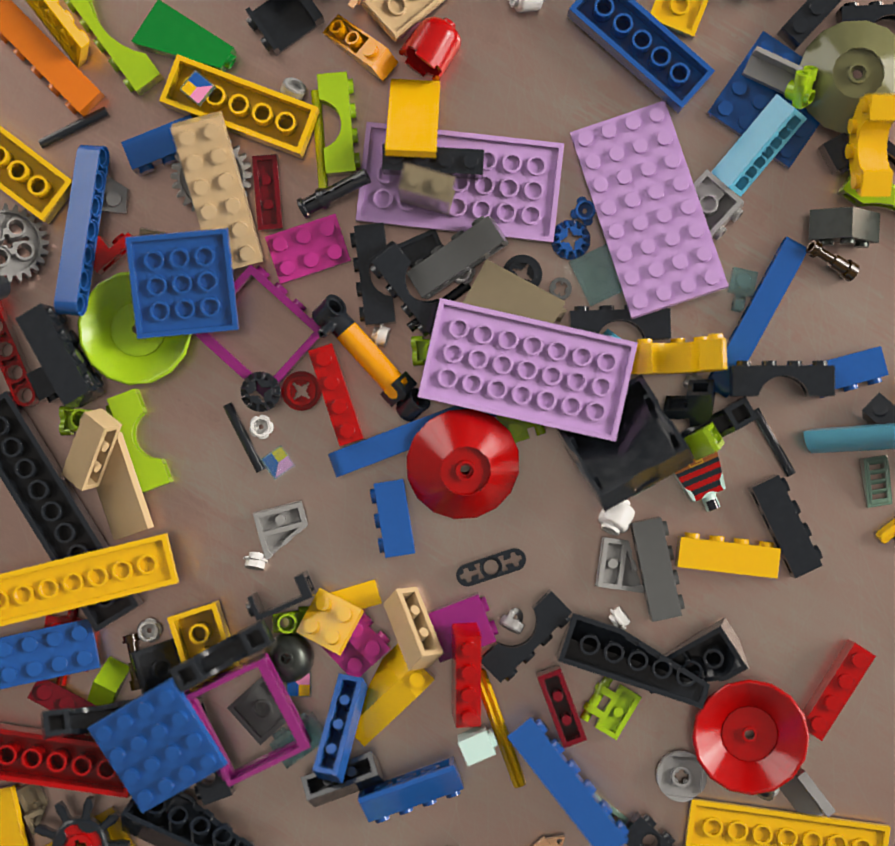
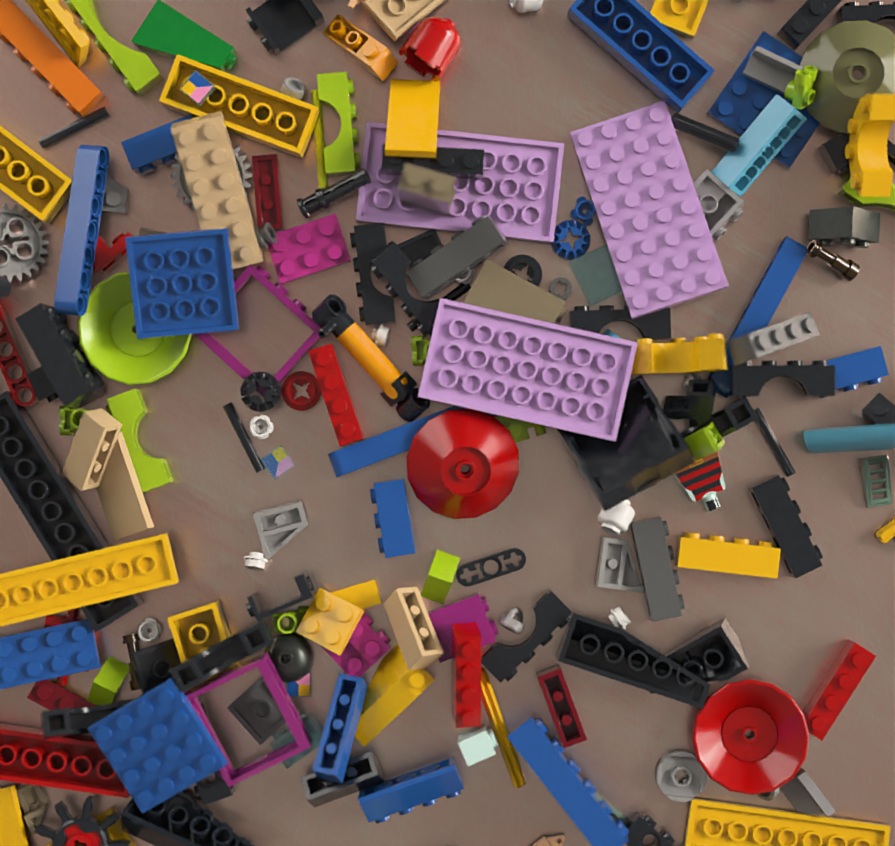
(266, 235): none -> dark grey bush
(440, 577): none -> lime slope
(617, 711): lime plate -> none
(705, 132): none -> black axle
(742, 285): clear light blue plate -> none
(772, 338): none -> brick

